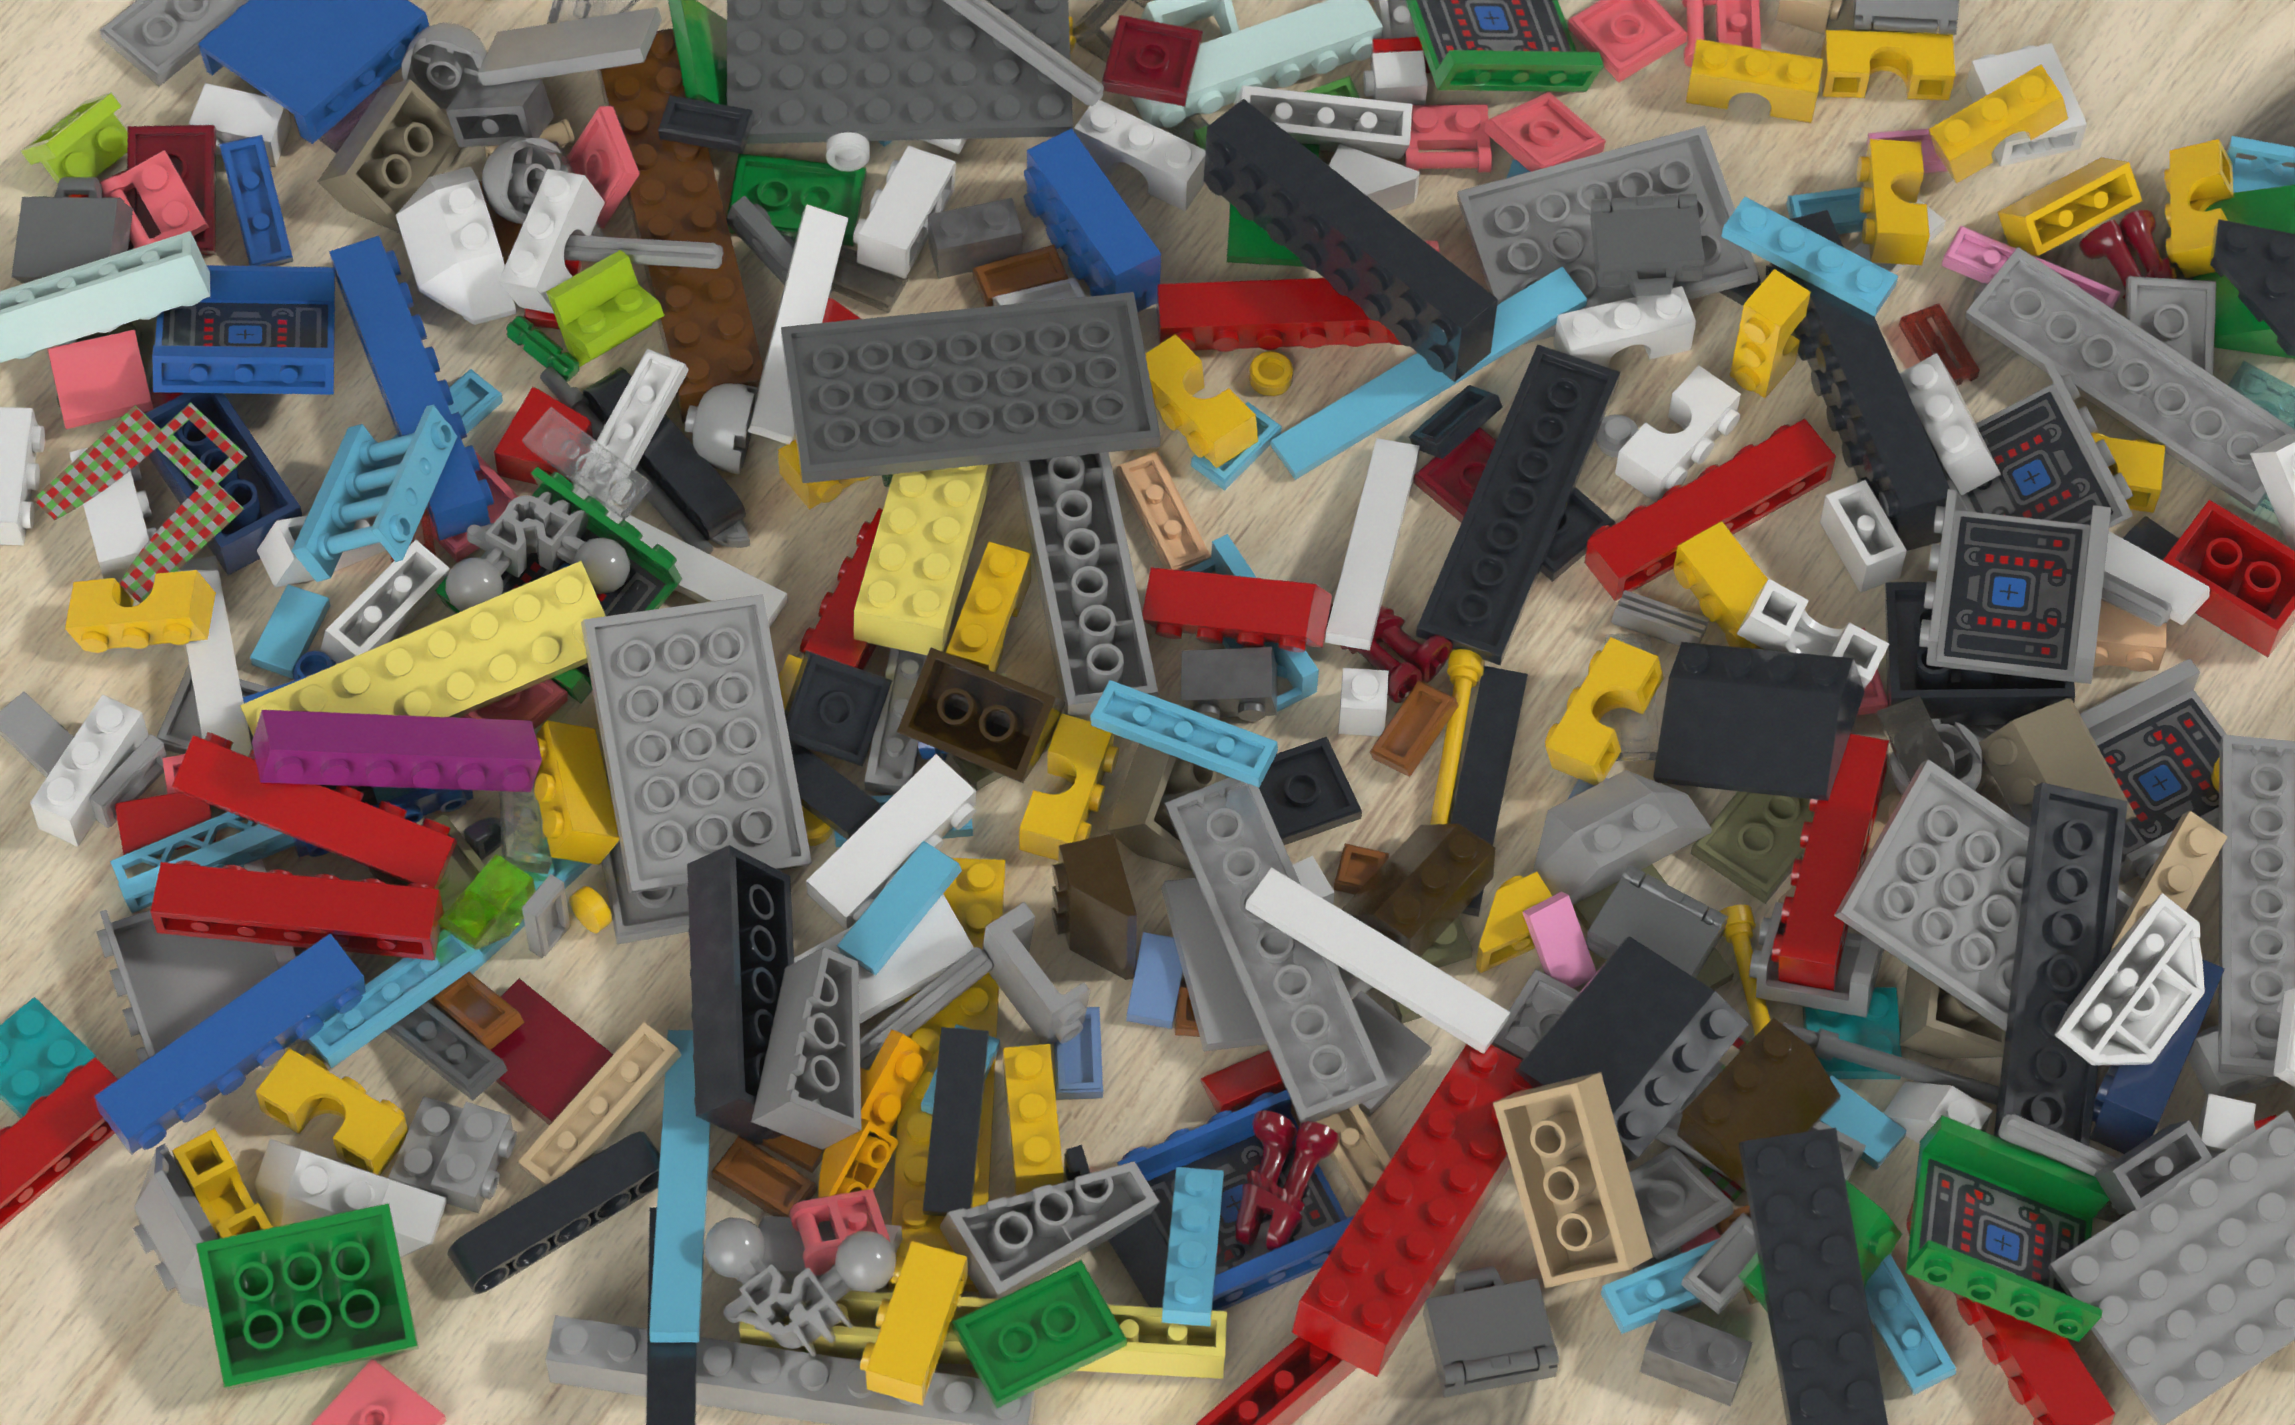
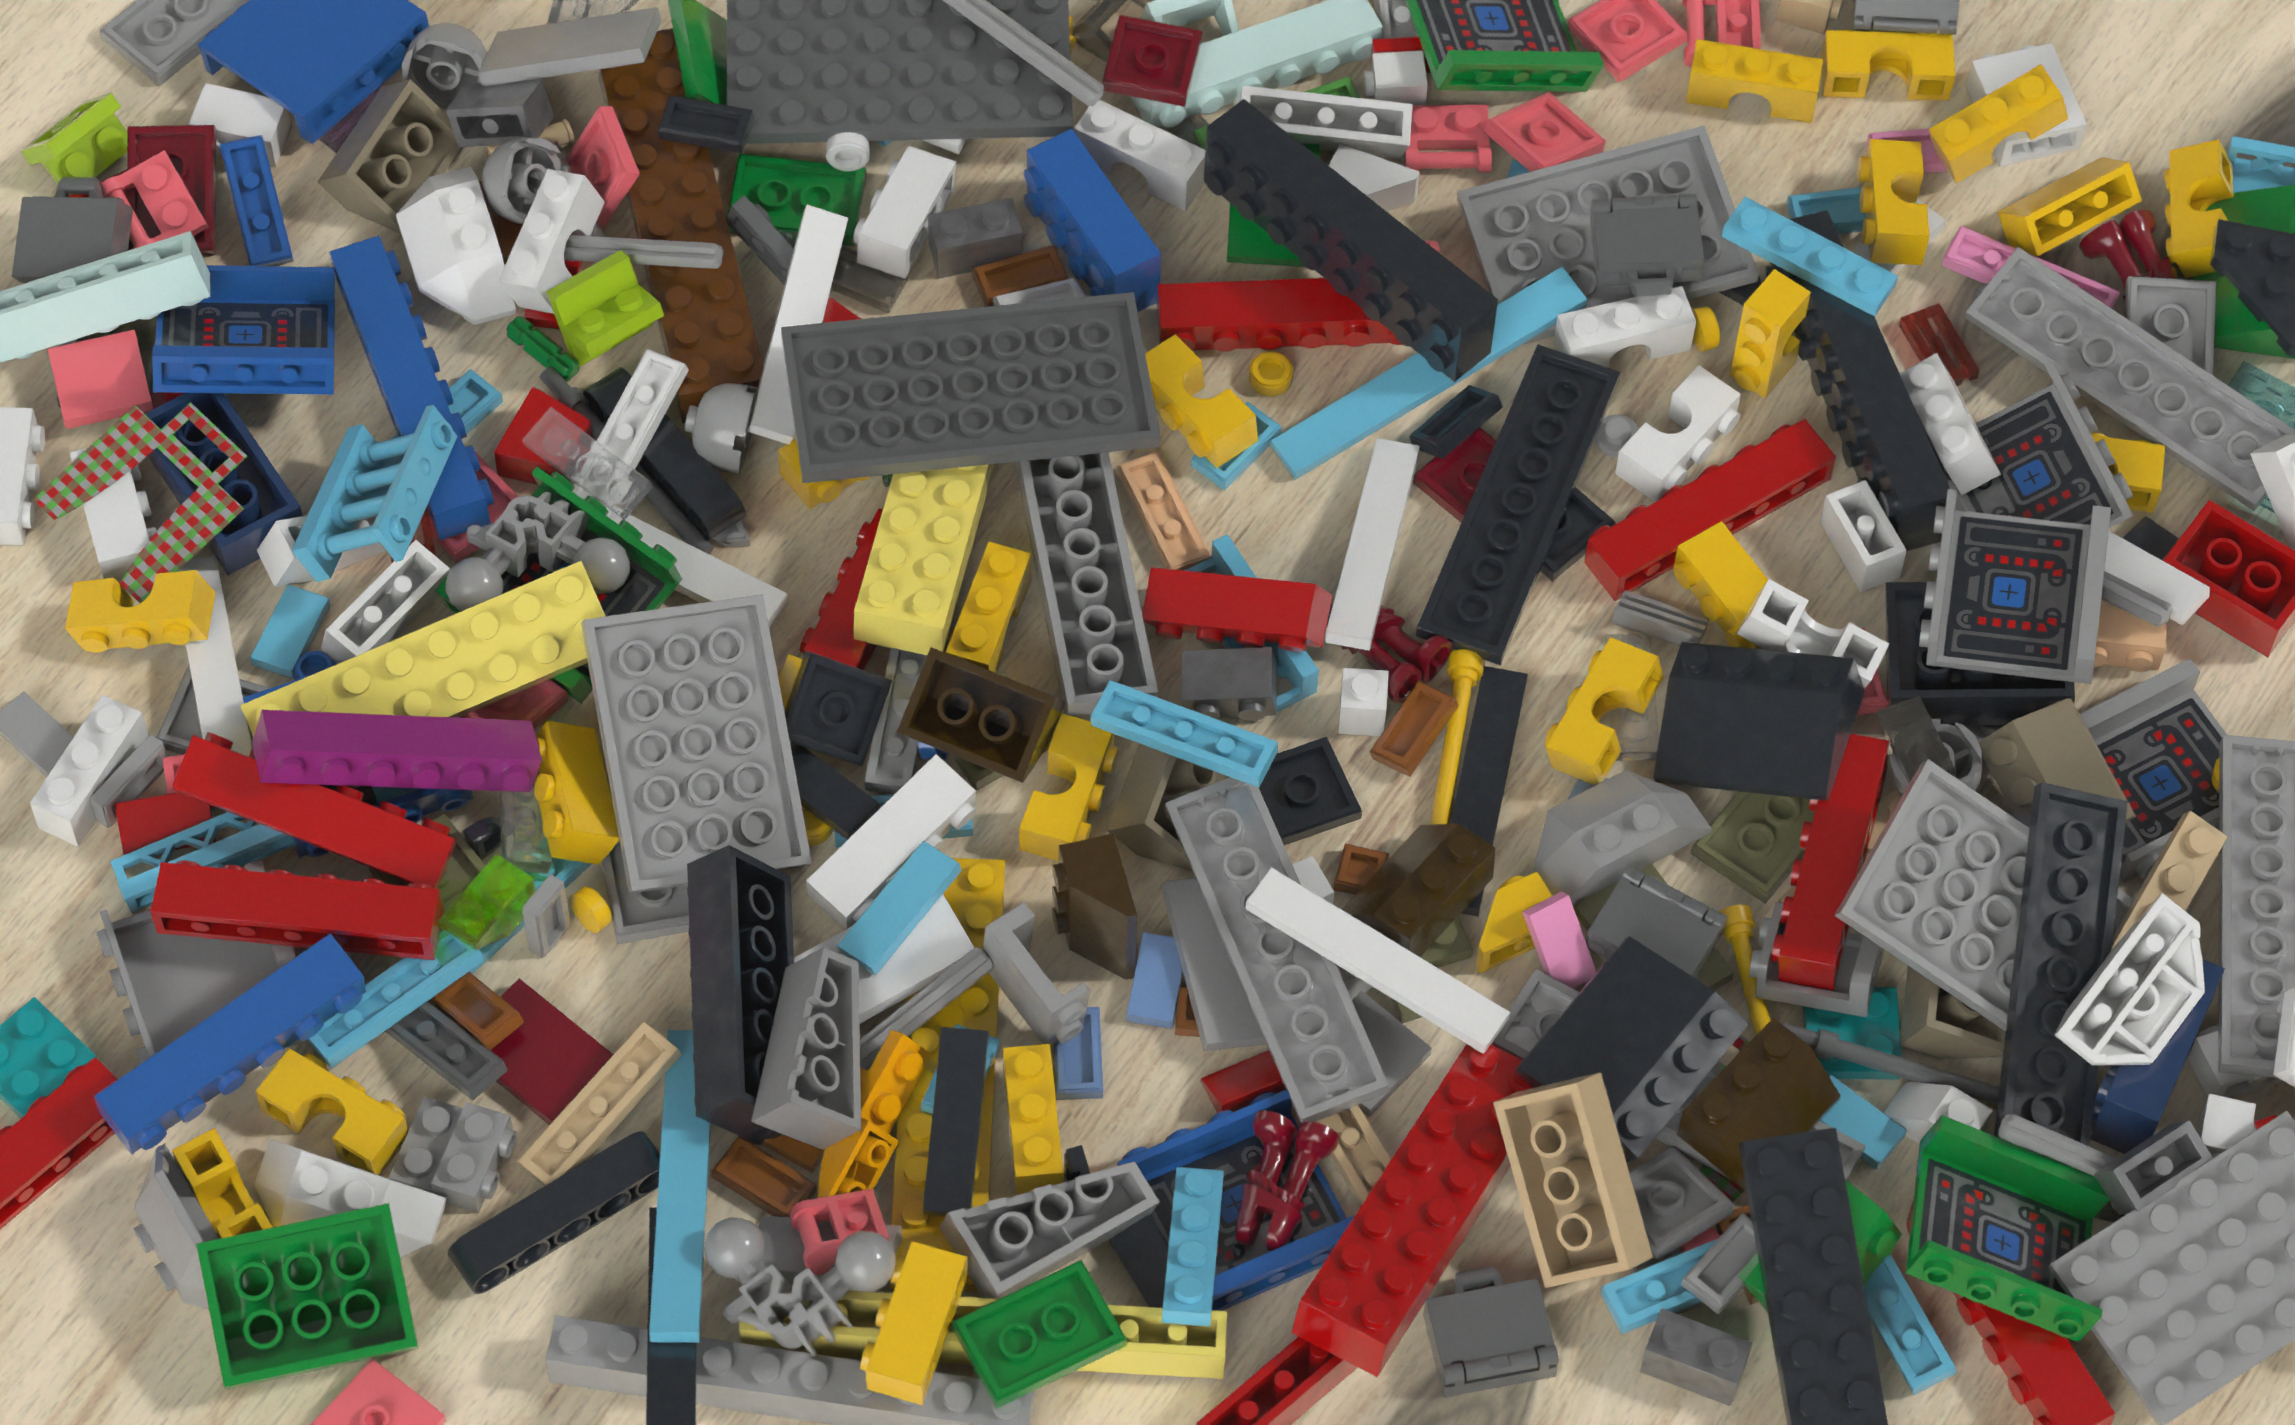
(1706, 329): none -> yellow tile

